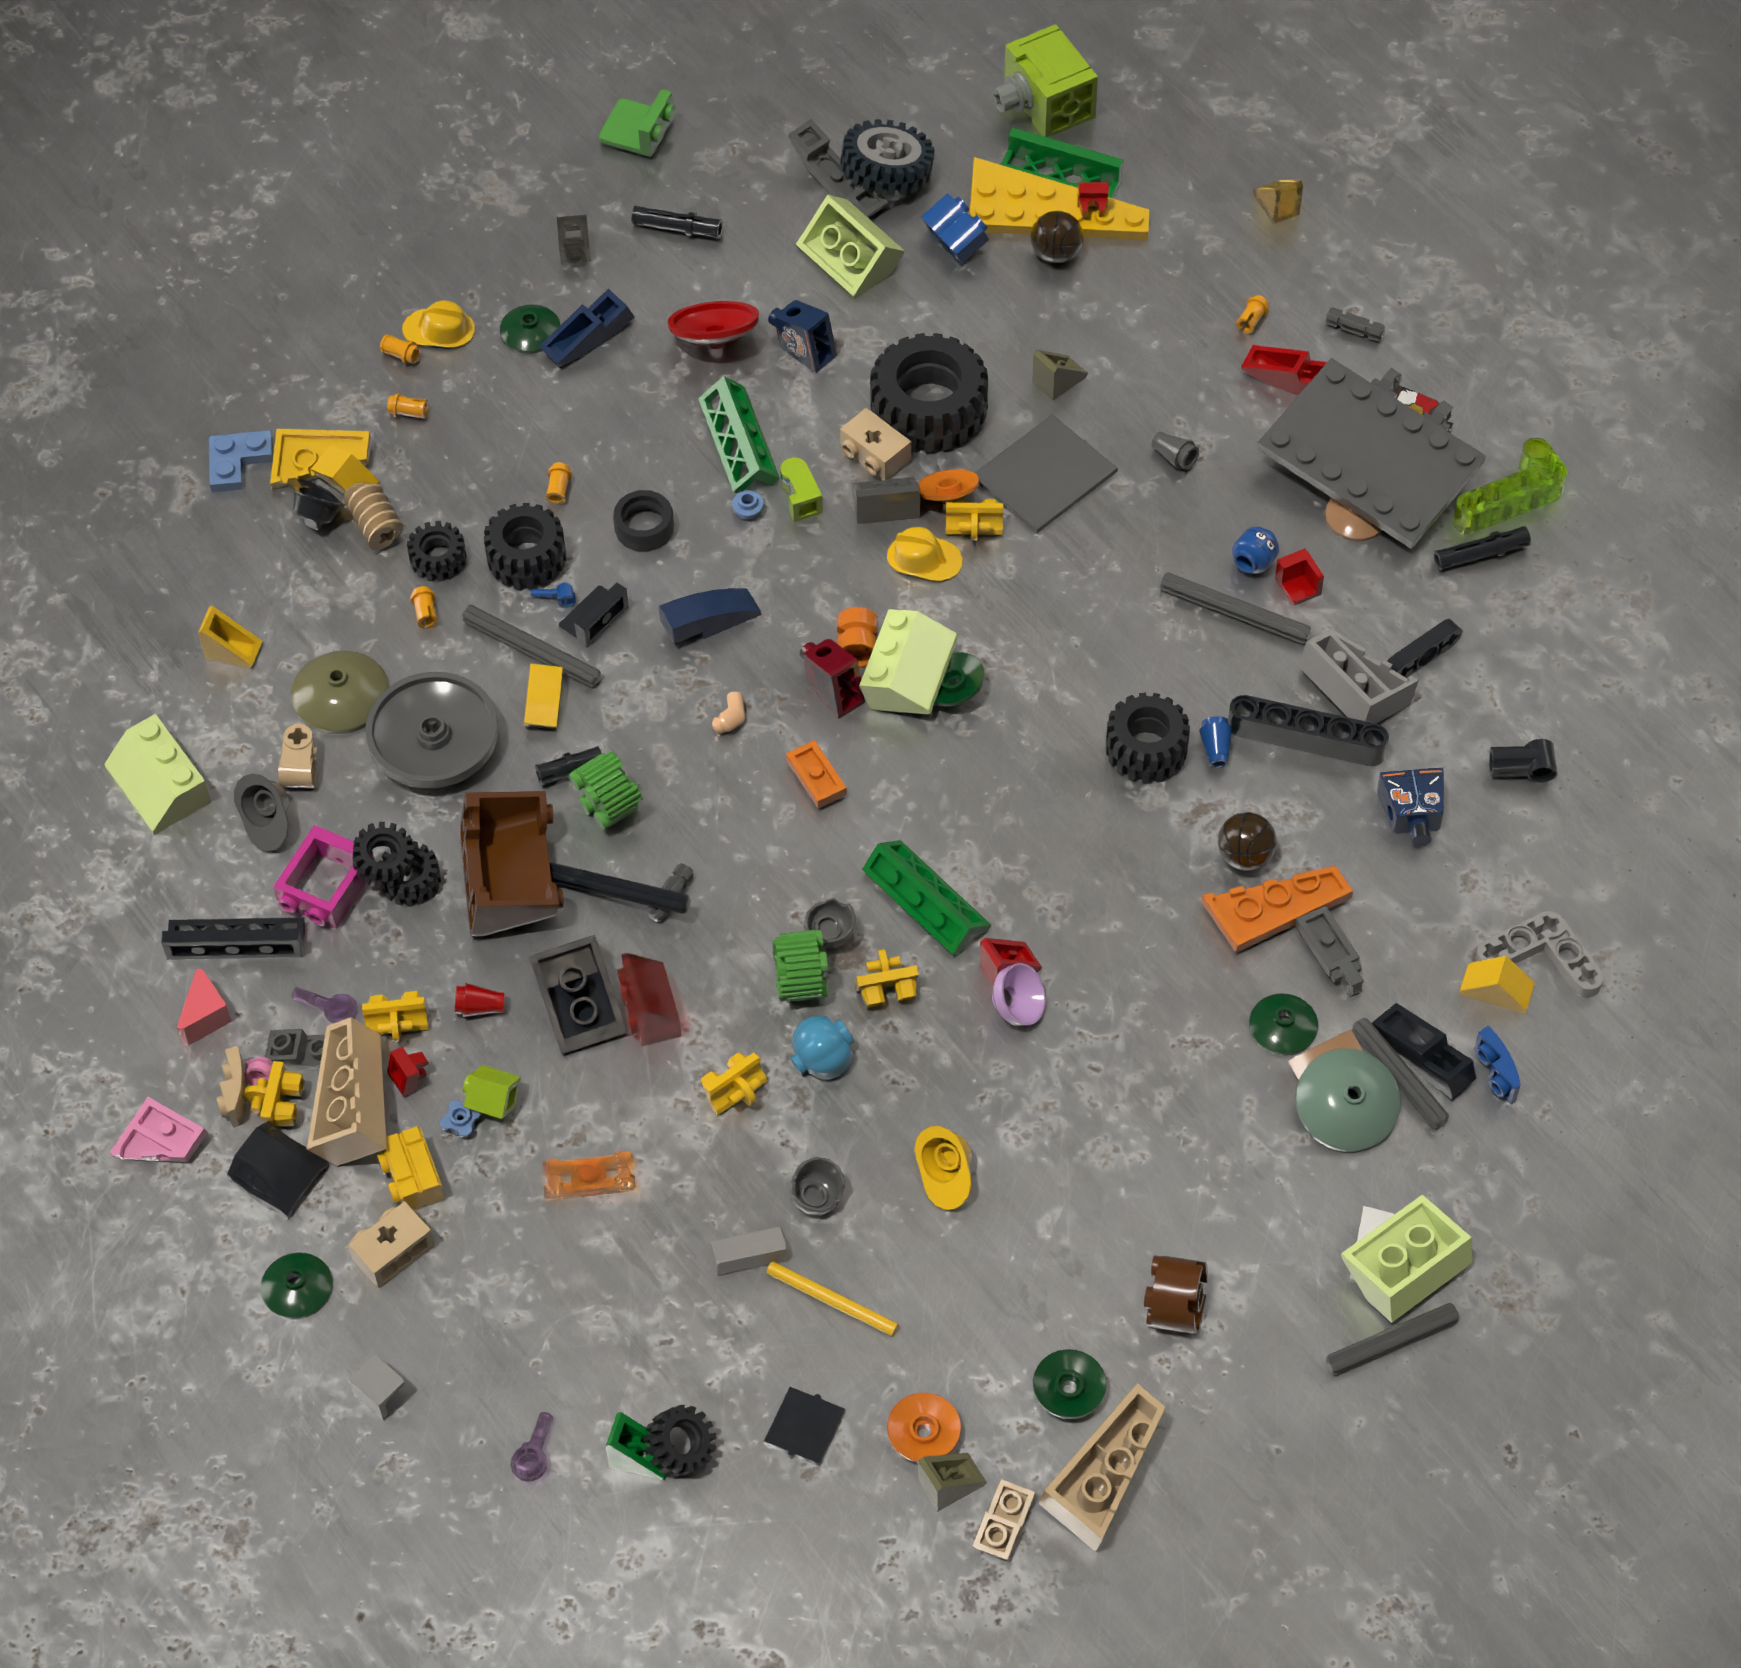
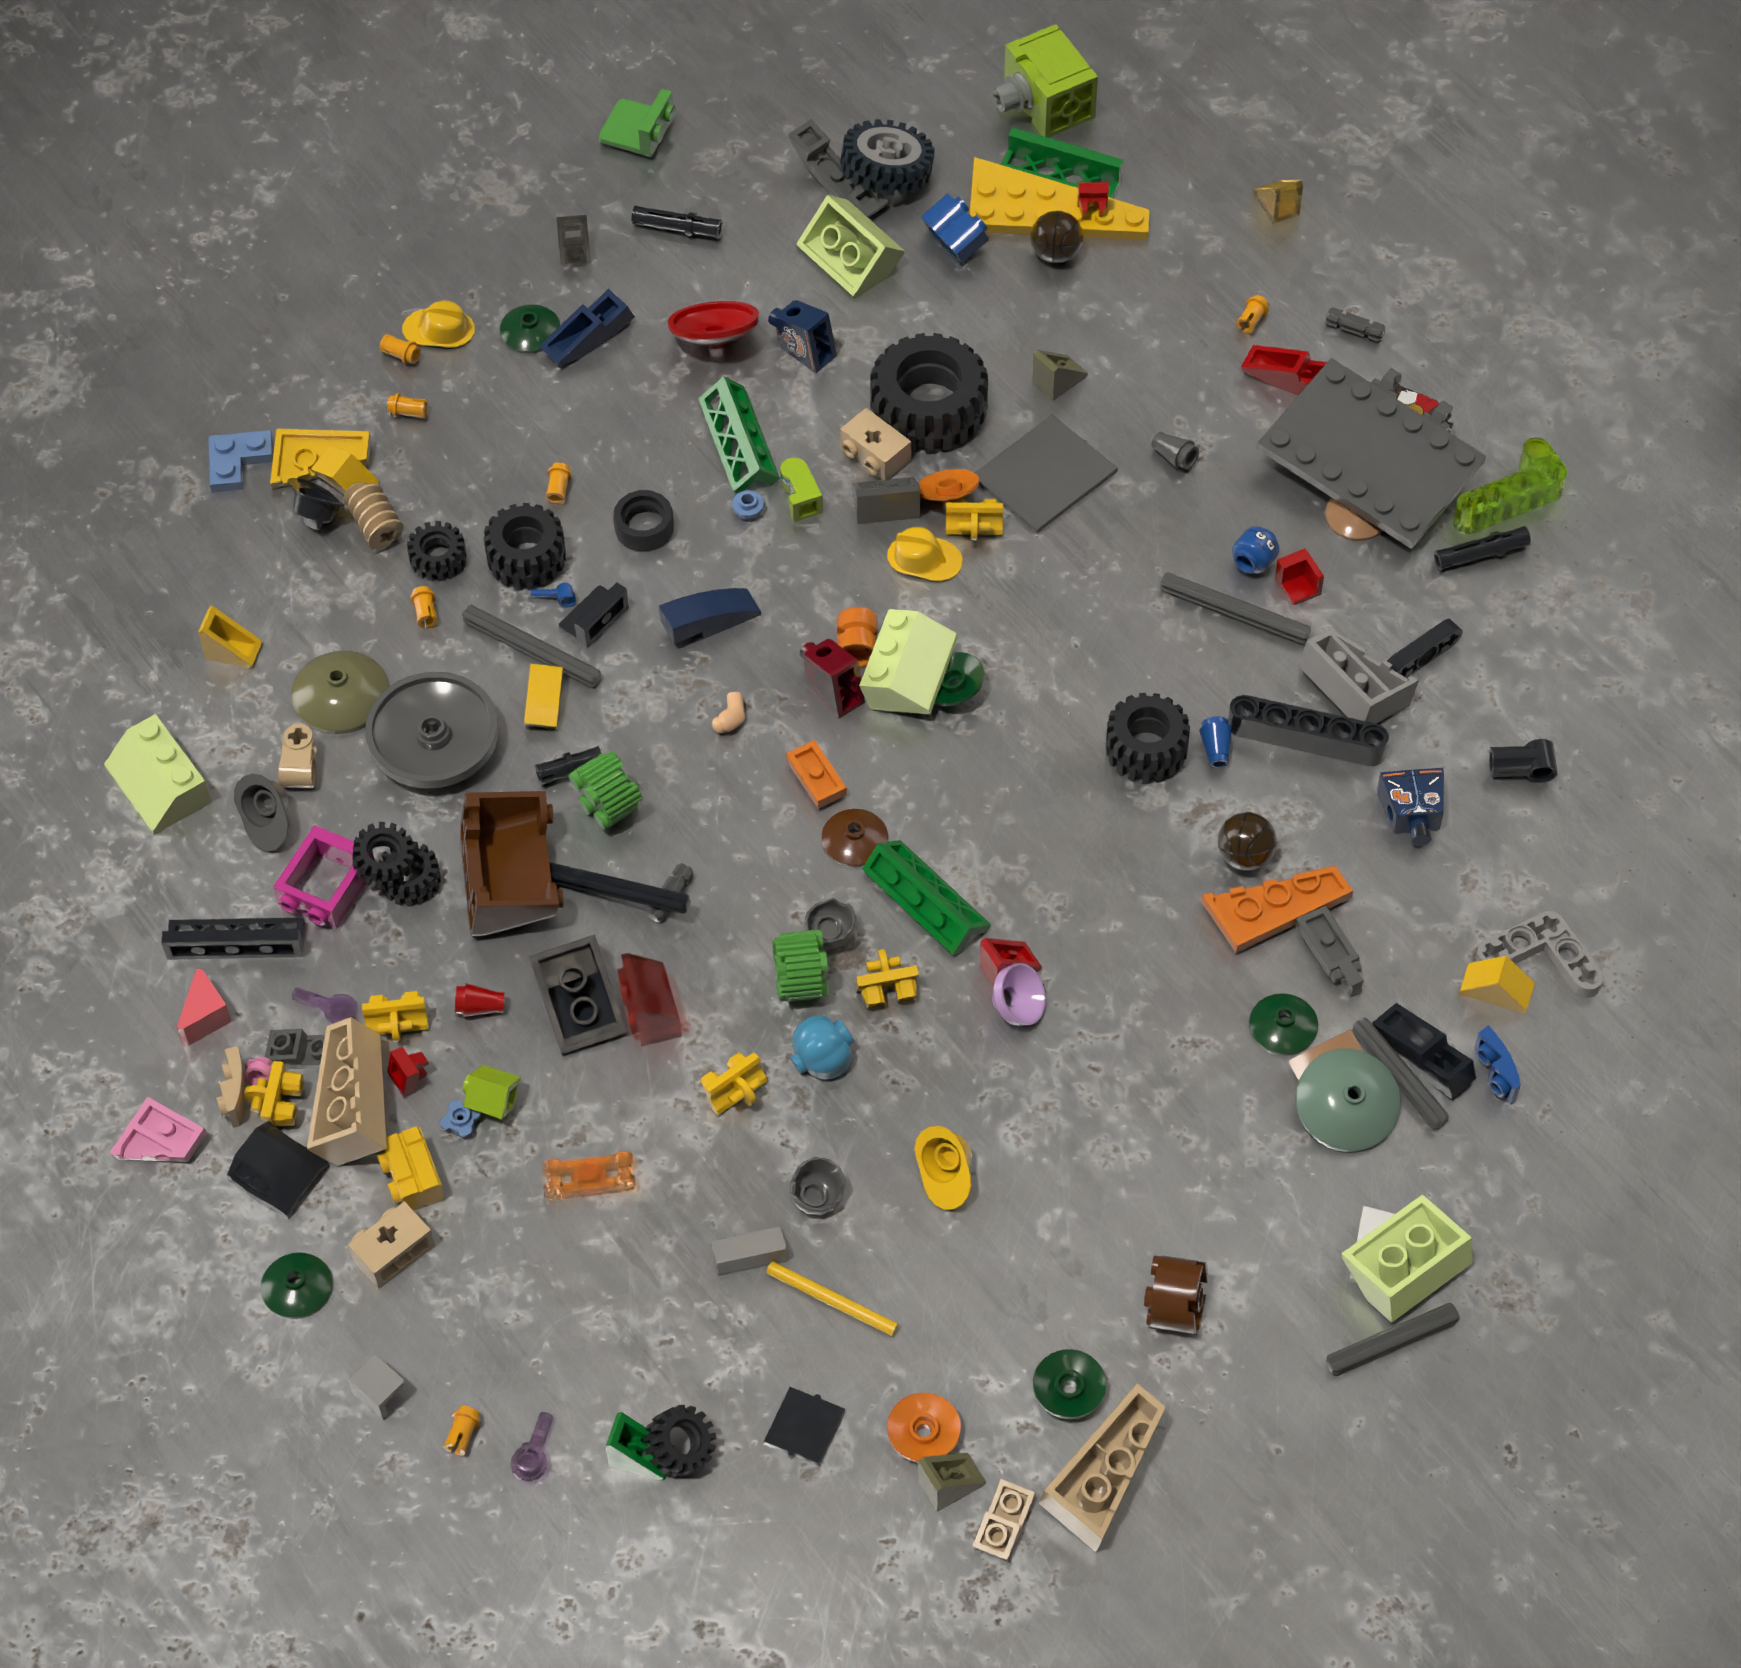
(464, 1423): none -> light orange pin
(850, 848): none -> reddish brown dish

